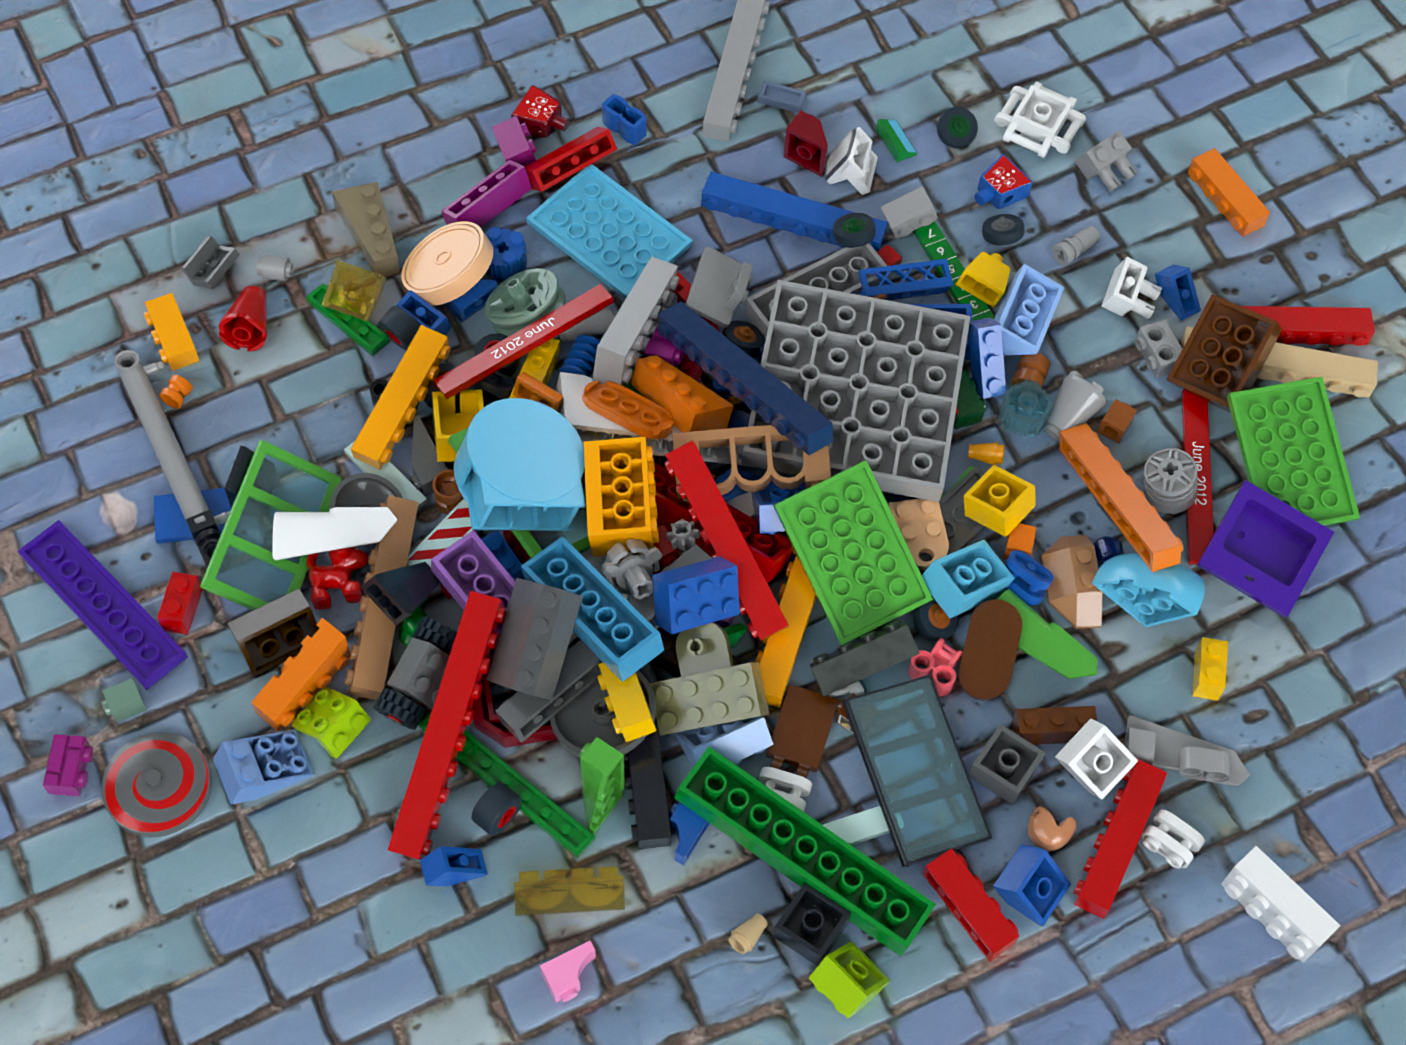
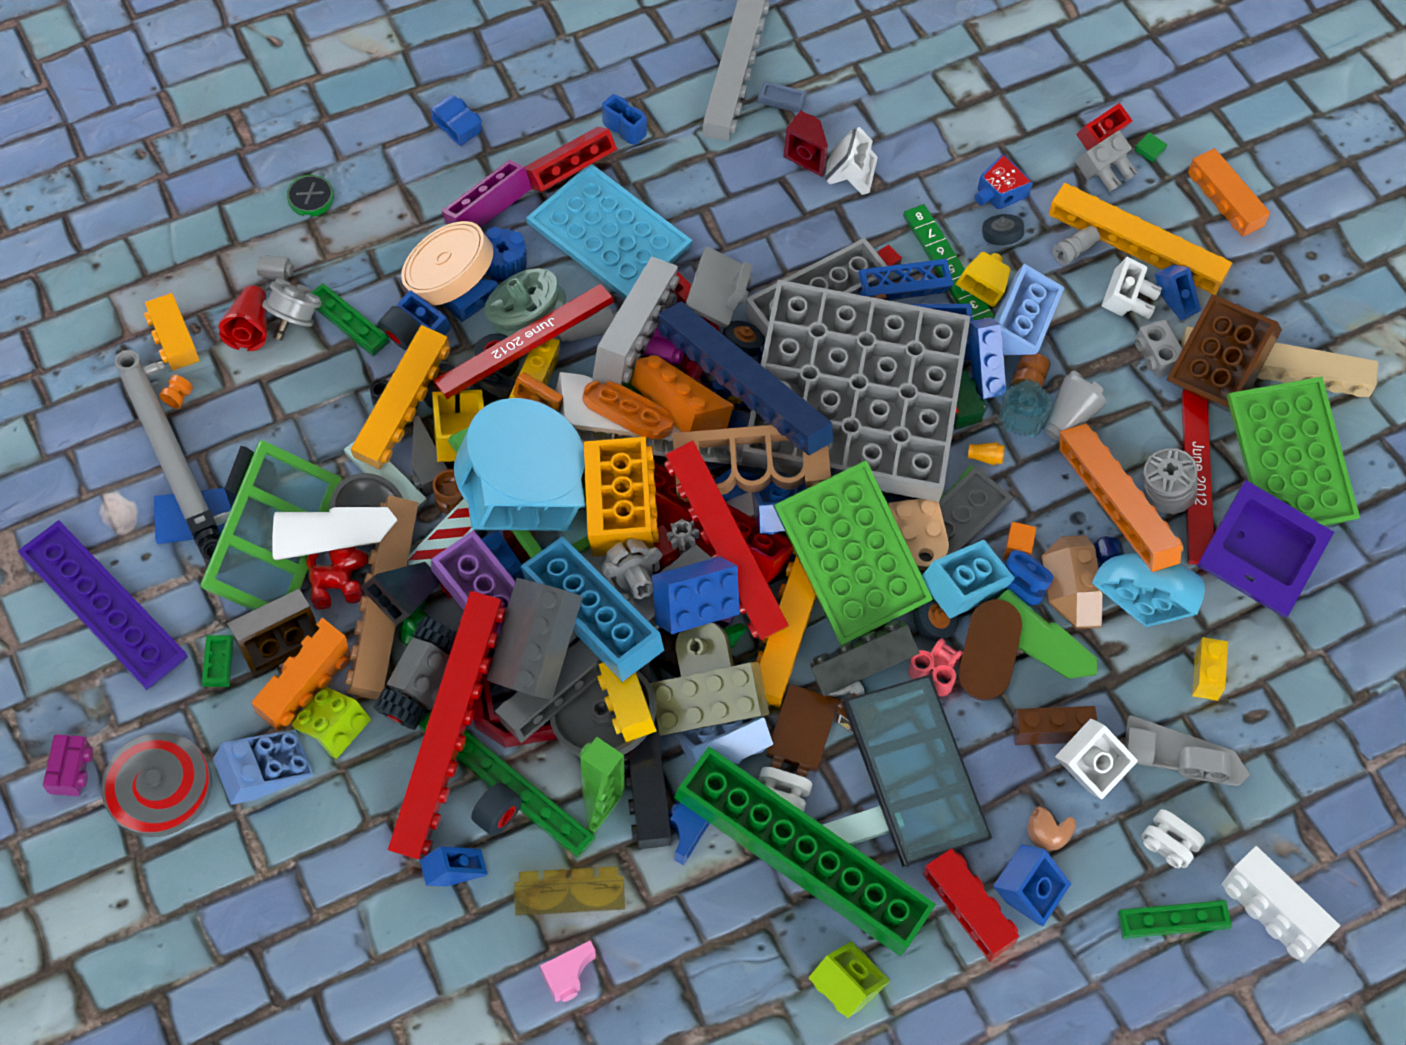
(123, 700): sand green brick -> none
(180, 603): red brick -> none
(209, 263): dark grey bracket -> none
(217, 661): none -> green plate
(291, 305): none -> light grey wheel
(310, 195): none -> black tile
(354, 290): clear yellow slope -> none
(368, 223): dark tan wedge -> none
(456, 119): none -> blue brick
(513, 141): magenta brick -> none
(540, 113): torso -> none
(581, 356): blue piece -> none
(747, 934): tan cone -> none
(778, 209): blue brick -> none
(811, 924): black brick -> none
(854, 230): black wheel -> none
(895, 139): green slope -> none
(909, 212): light grey brick -> none
(957, 127): black wheel -> none
(999, 500): yellow brick -> none
(1006, 764): dark grey brick -> none
(1039, 119): white brick -> none
(1104, 126): none -> red brick
(1117, 421): dark orange brick -> none
(1120, 838): red brick -> none
(1139, 237): none -> light orange brick
(1151, 147): none -> green tile
(1174, 919): none -> green tile
(1320, 324): red brick -> none

